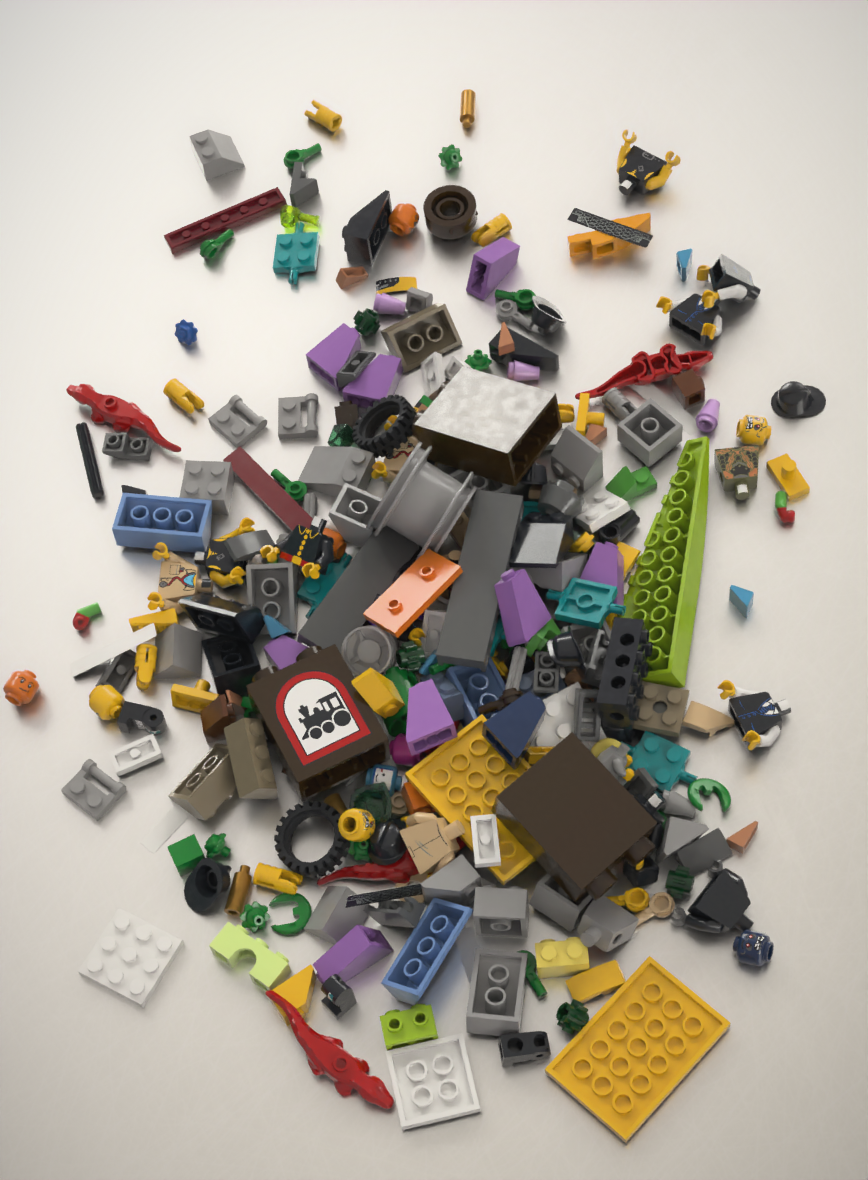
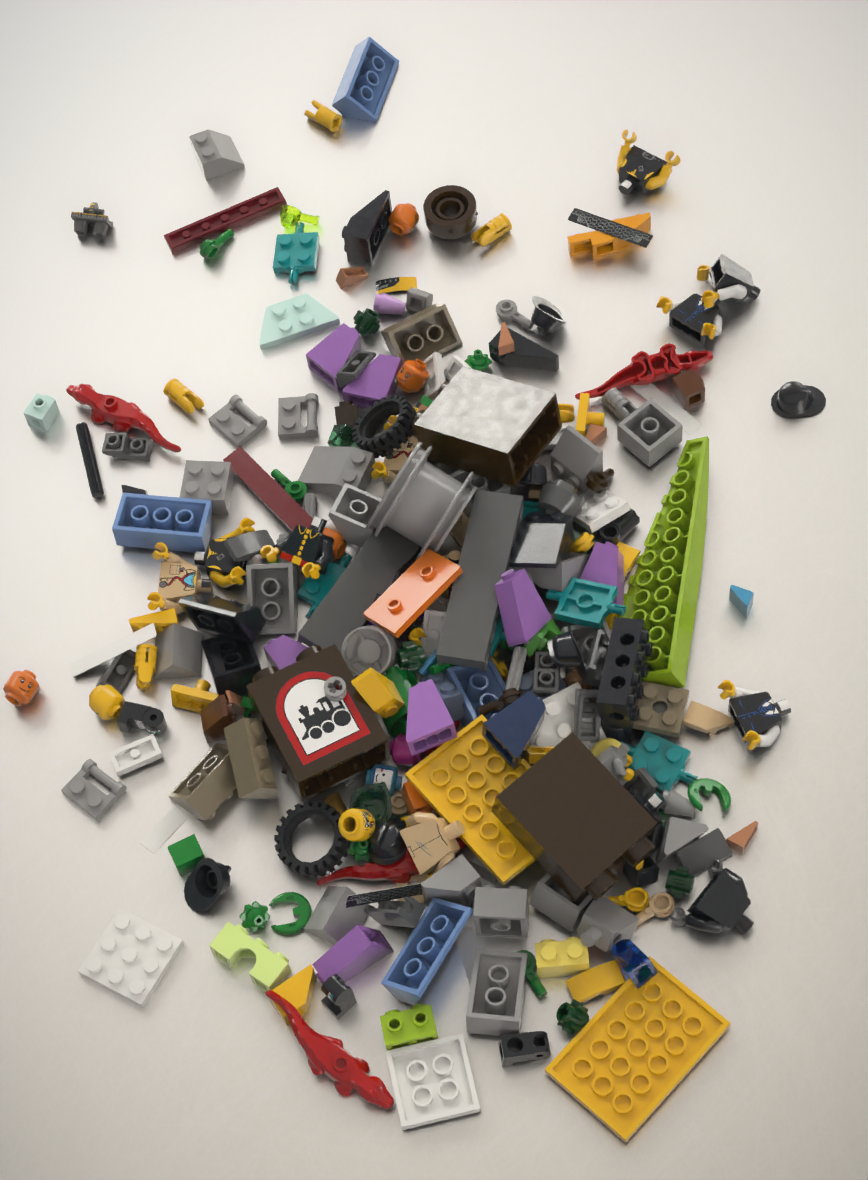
(41, 412): none -> light aqua brick
(84, 614): arm -> none
(91, 217): none -> dark grey hips
(186, 332): blue plant -> none
(216, 845): green plant -> none
(238, 891): pearl gold cylinder -> none
(275, 628): dark azure slope -> none
(277, 878): yellow hinge -> none
(294, 319): none -> light aqua wing
(299, 155): green plate -> none
(302, 187): dark grey slope -> none
(339, 694): none -> light grey bush
(365, 81): none -> medium blue slope
(412, 376): none -> orange head
(450, 157): green plant -> none
(467, 107): pearl gold cylinder -> none
(485, 840): white plate -> none
(491, 267): medium lavender slope -> none
(521, 371): lavender cone -> none
(522, 297): green plate -> none
(598, 481): none -> dark brown plate
(631, 484): bright green slope -> none
(633, 962): none -> clear blue leg
(684, 263): dark azure slope -> none
(708, 416): lavender cone -> none
(737, 469): torso -> none
(753, 430): yellow head -> none
(753, 948): dark blue head -> none
(781, 508): arm -> none
(788, 476): yellow tile -> none

